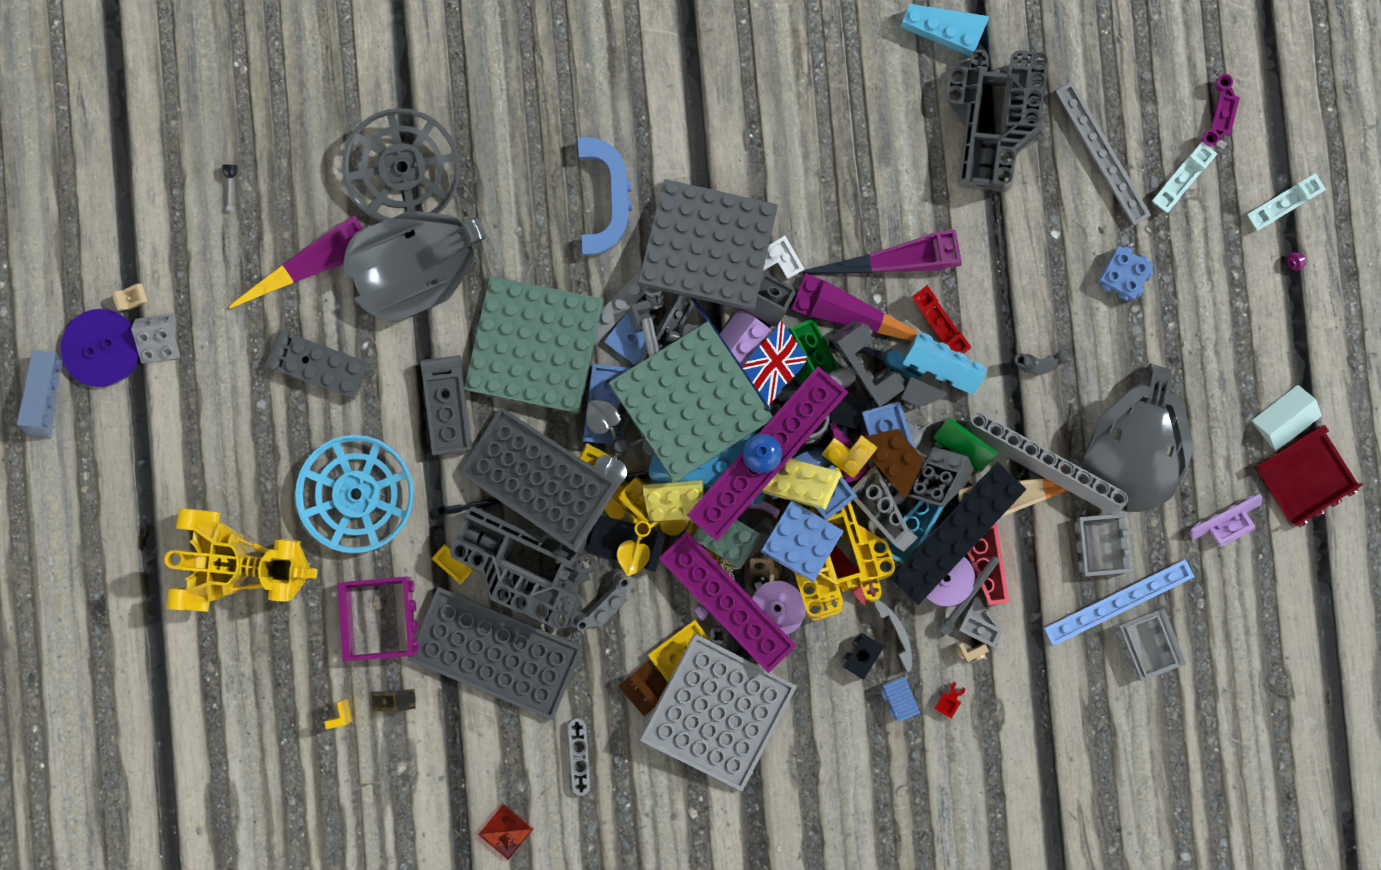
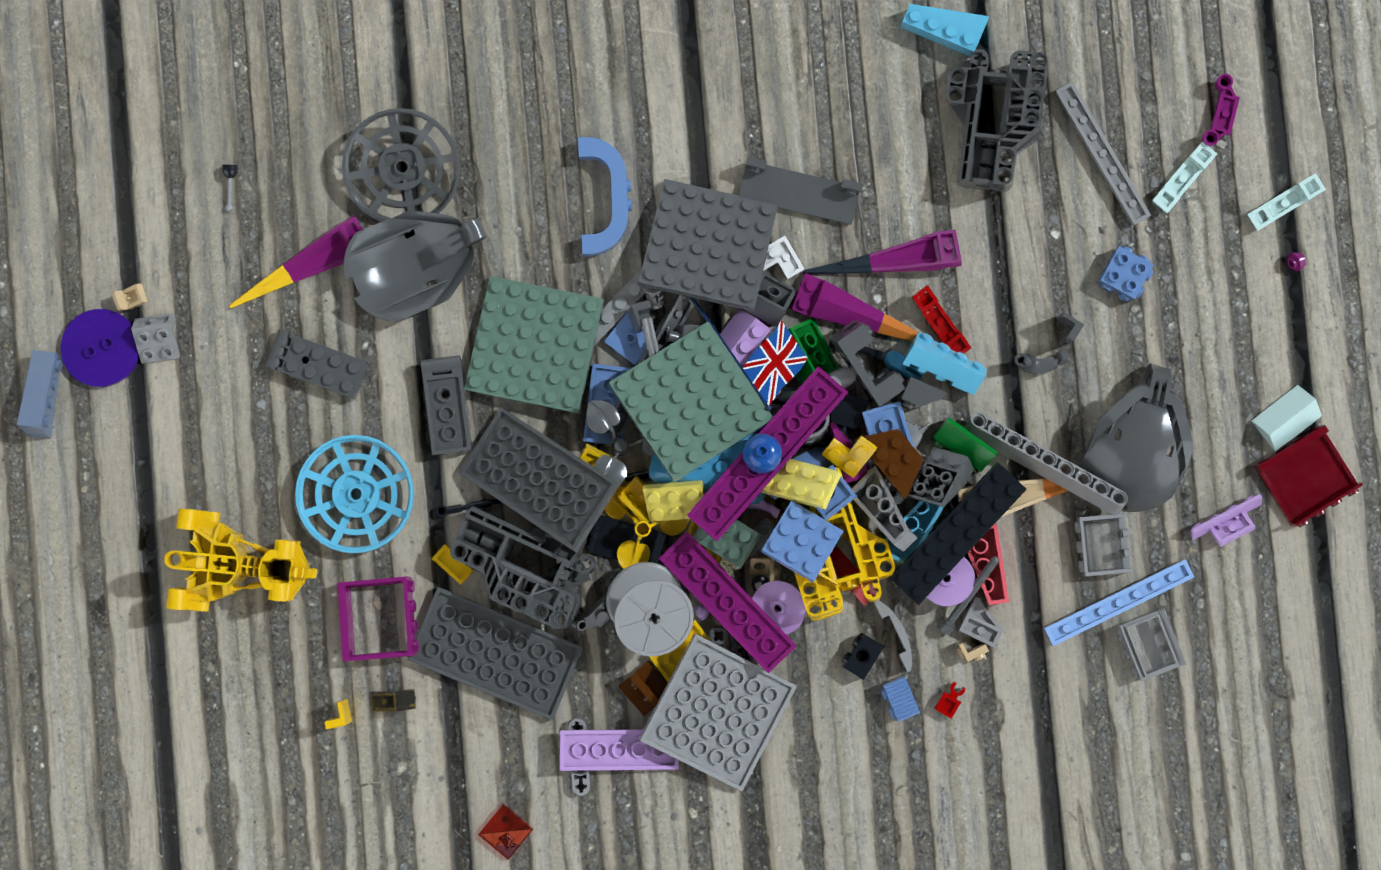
(610, 751): none -> lavender plate
(649, 609): none -> light grey piece
(800, 191): none -> dark grey bracket
(1074, 327): none -> dark grey panel

